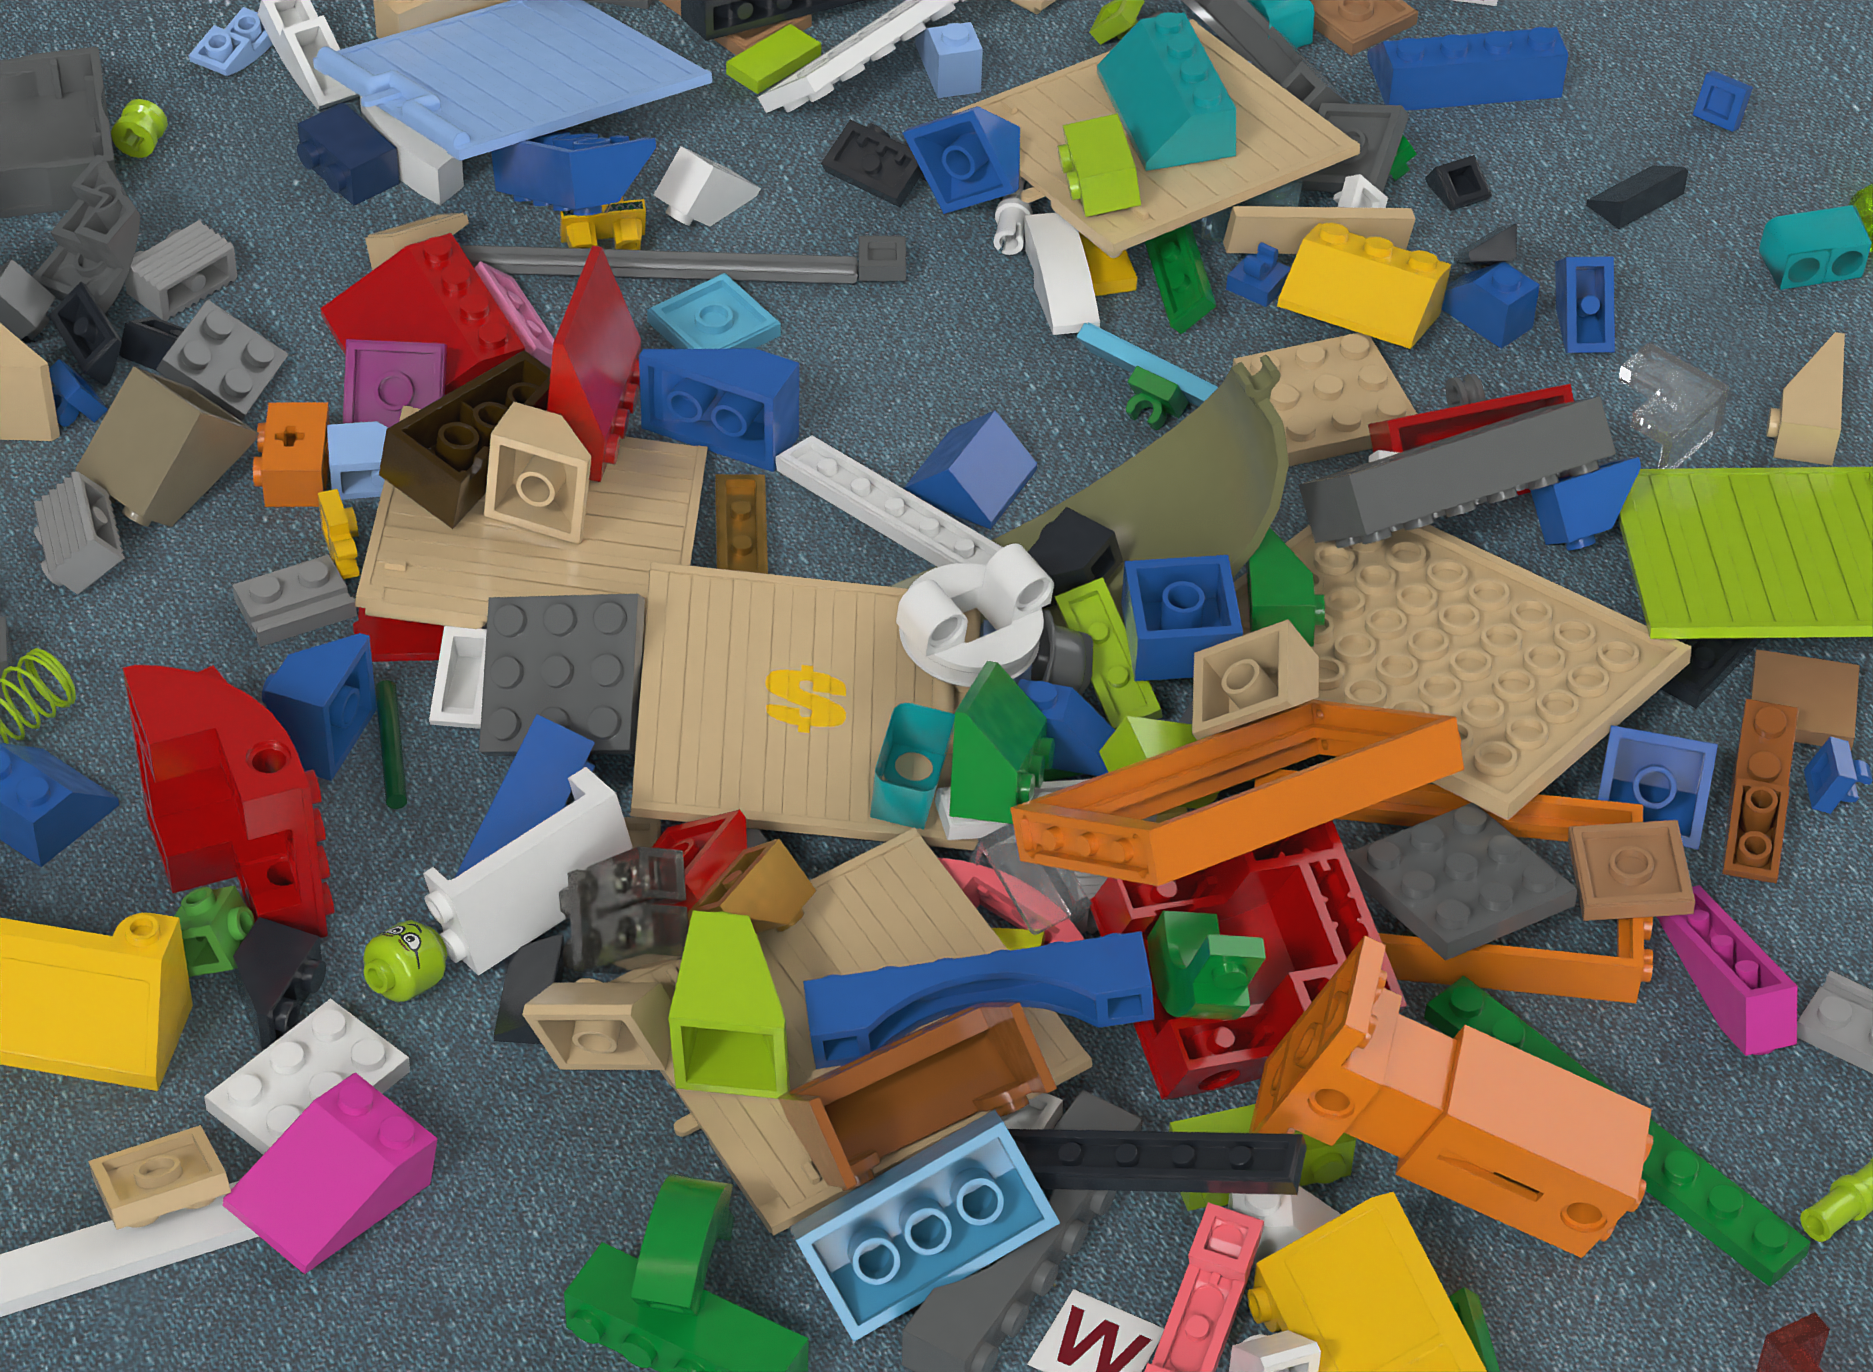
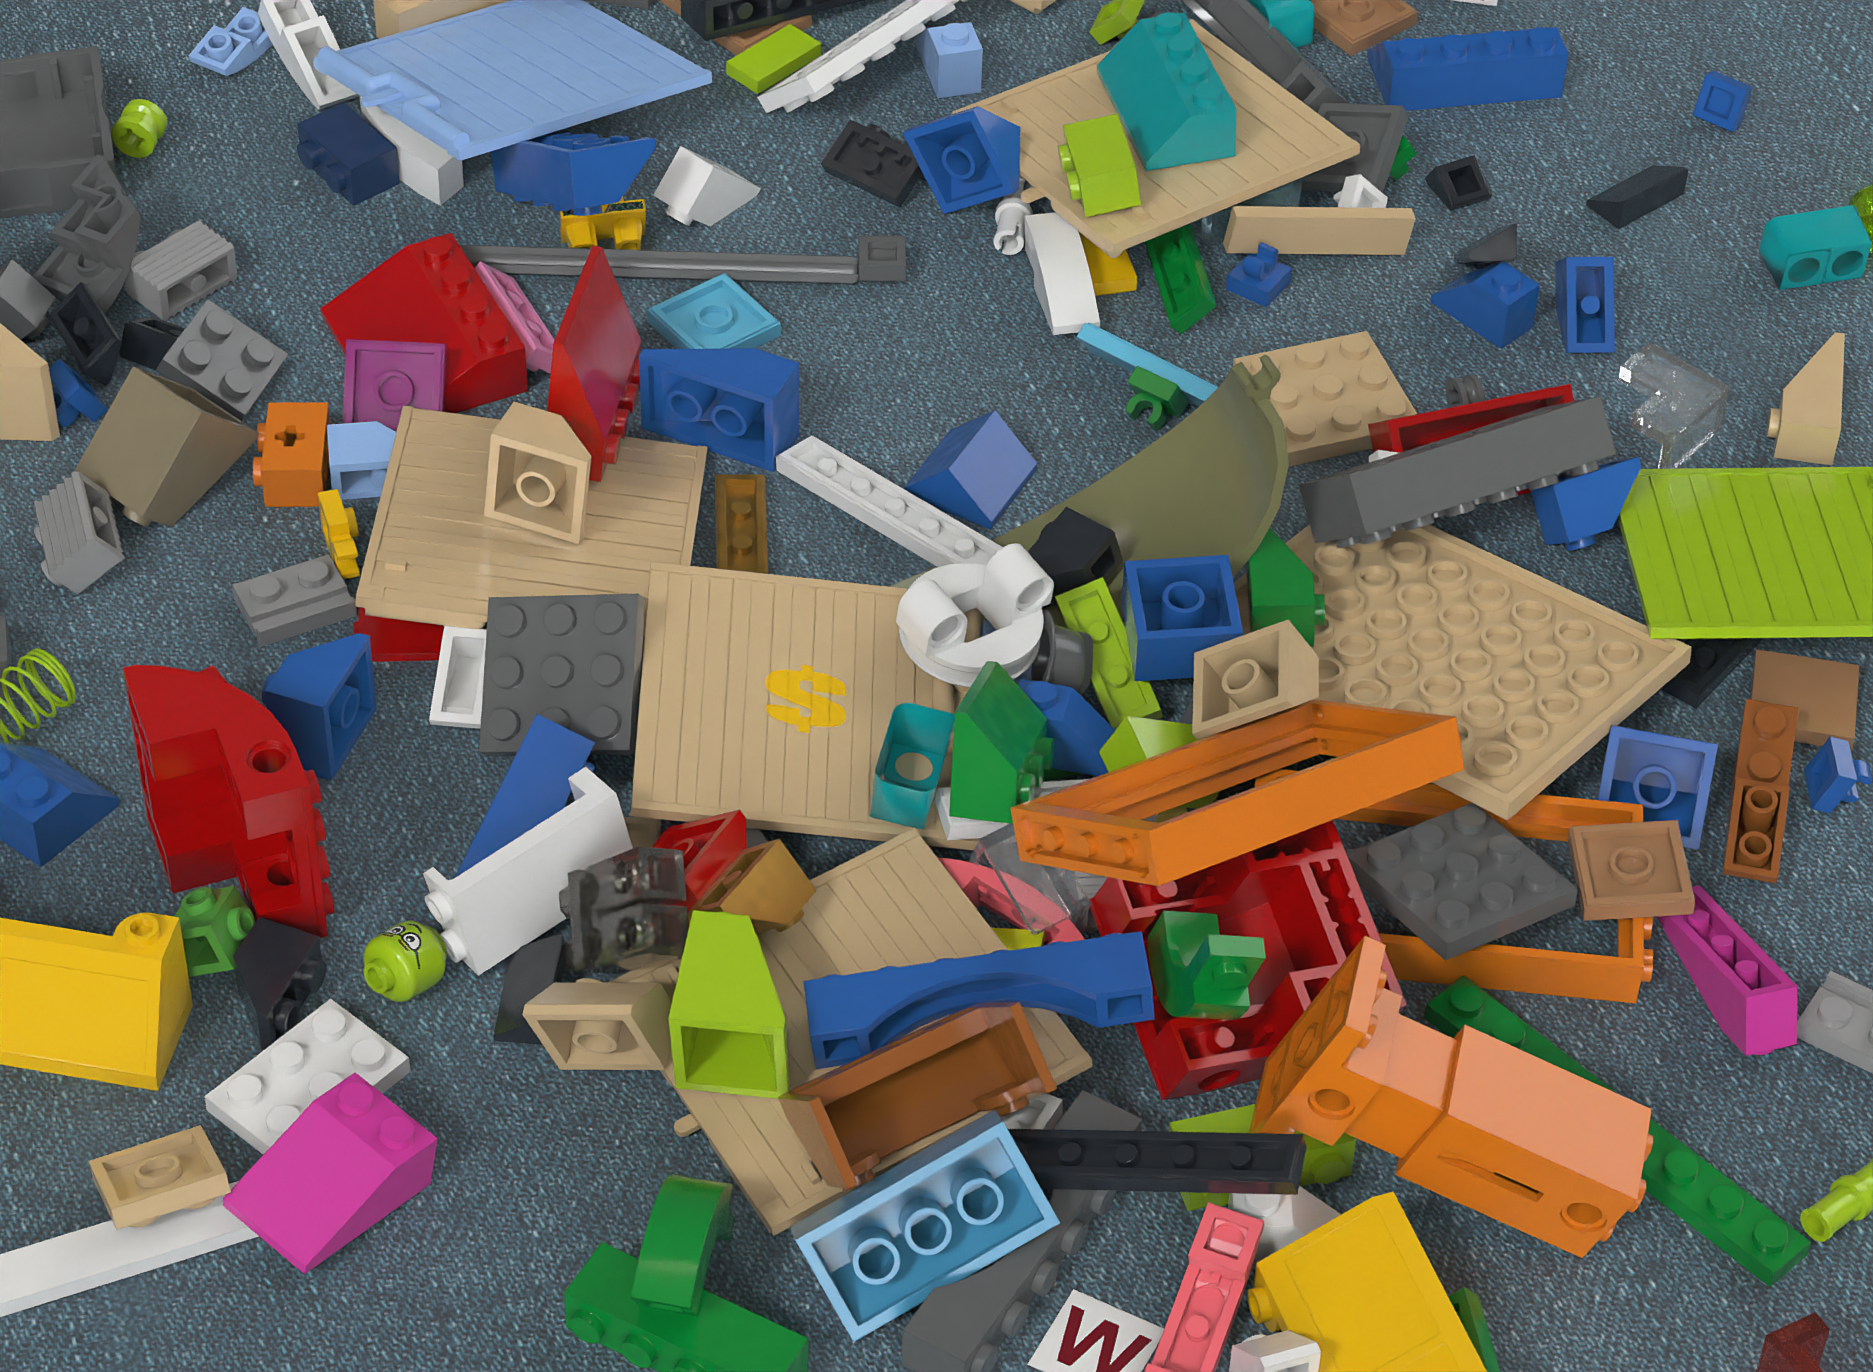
(390, 241): tan slope -> none
(391, 744): dark green bar -> none
(444, 448): dark brown wedge -> none
(1365, 285): yellow slope -> none

